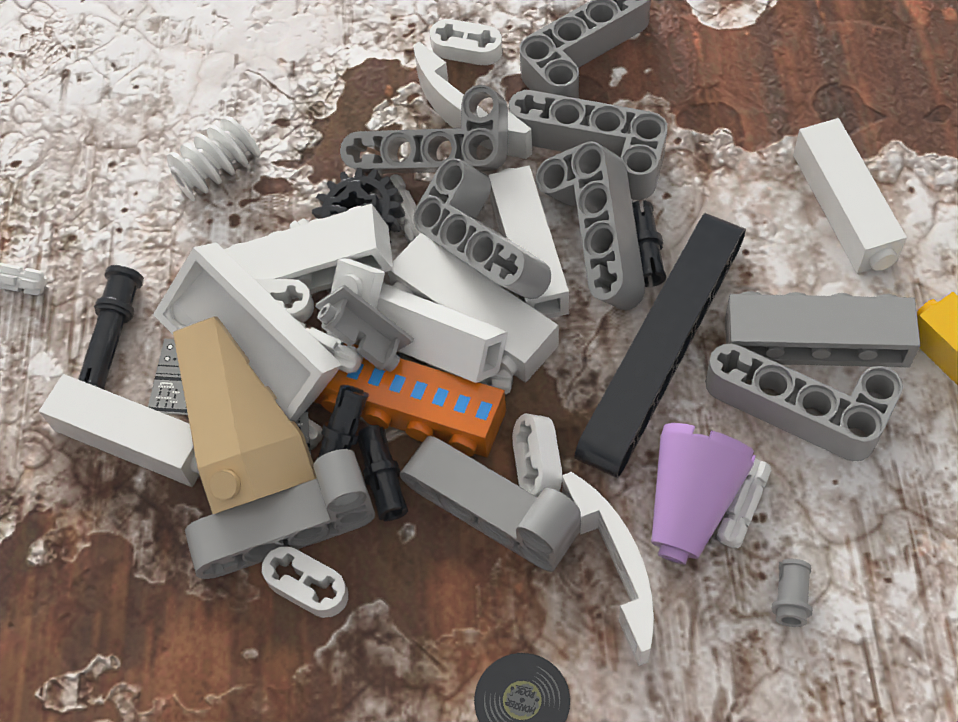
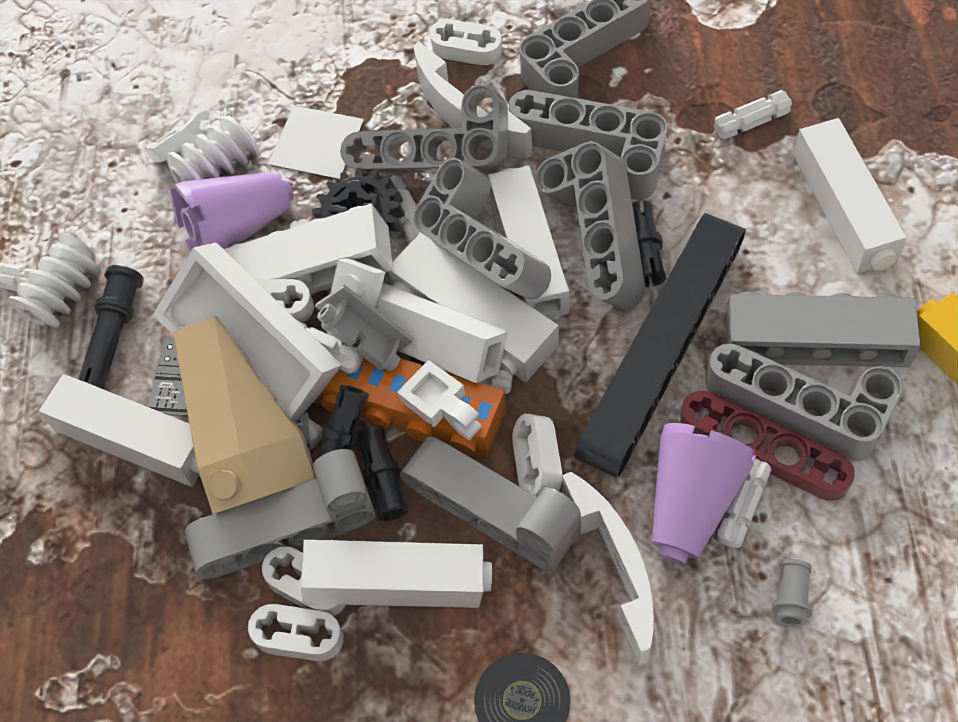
(55, 281): none -> white piece
(173, 140): none -> white plate
(229, 207): none -> lavender cone
(293, 643): none -> white beam
(314, 141): none -> white sticker
(394, 573): none -> white brick
(438, 395): none -> white plate
(752, 114): none -> white axle
(768, 439): none -> dark red beam

